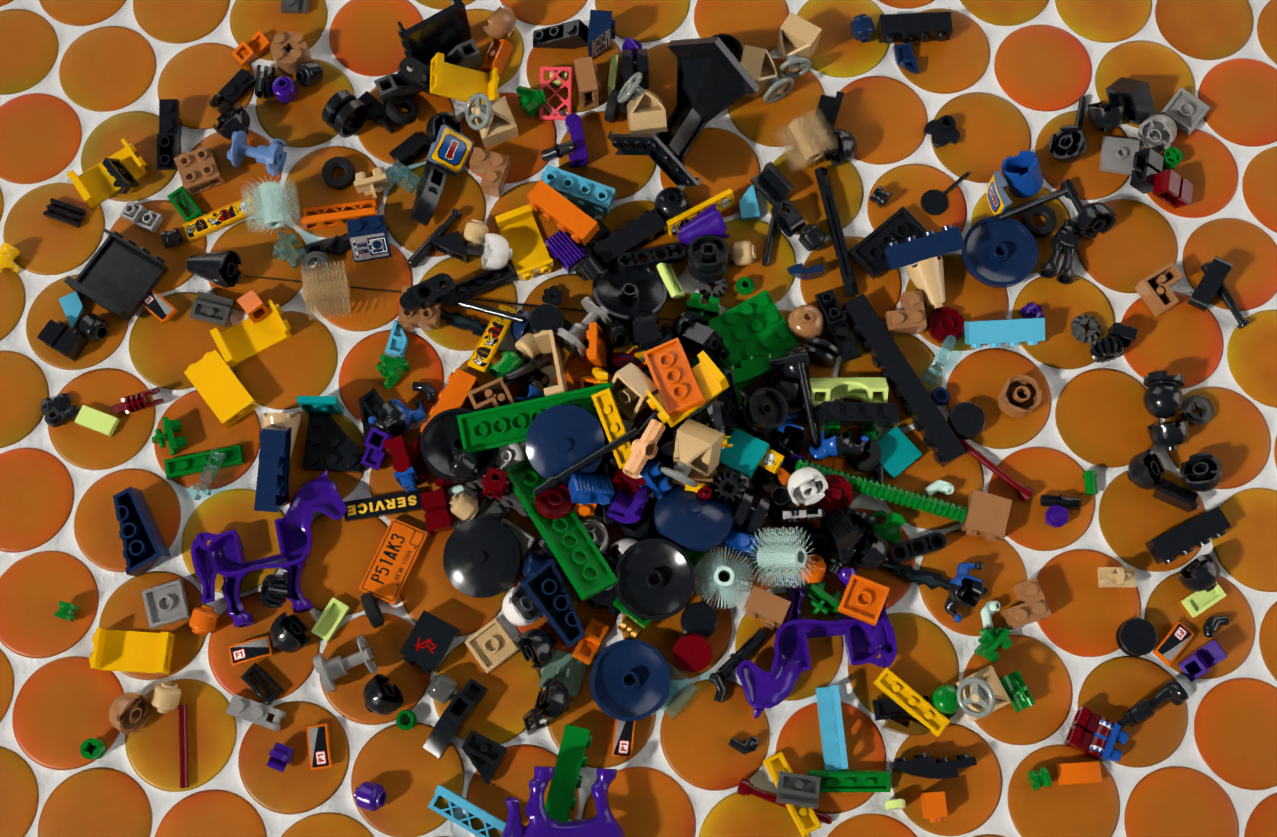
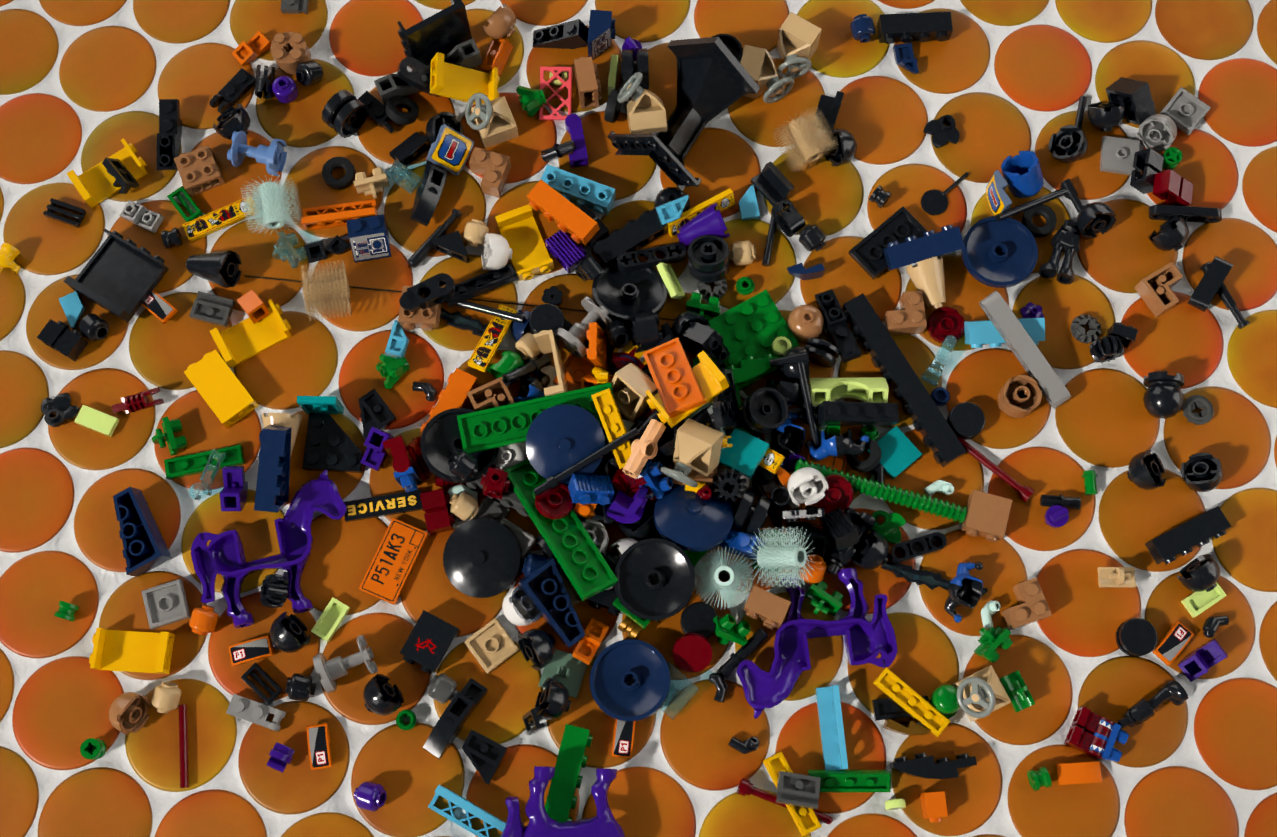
(235, 489): none -> dark purple brick
(300, 687): none -> black head
(310, 258): dark grey gear -> none
(372, 610): black tyre -> none
(397, 417): black piece -> none
(671, 210): none -> medium azure tile
(728, 630): none -> green hips
(780, 345): none -> yellowish green tile
(836, 232): black piece -> none
(863, 599): orange plate -> none
(1025, 349): none -> light grey beam
(1169, 434): black cylinder -> none
(1170, 235): none -> black cylinder
(1177, 496): black panel -> none
(1189, 213): none -> black beam

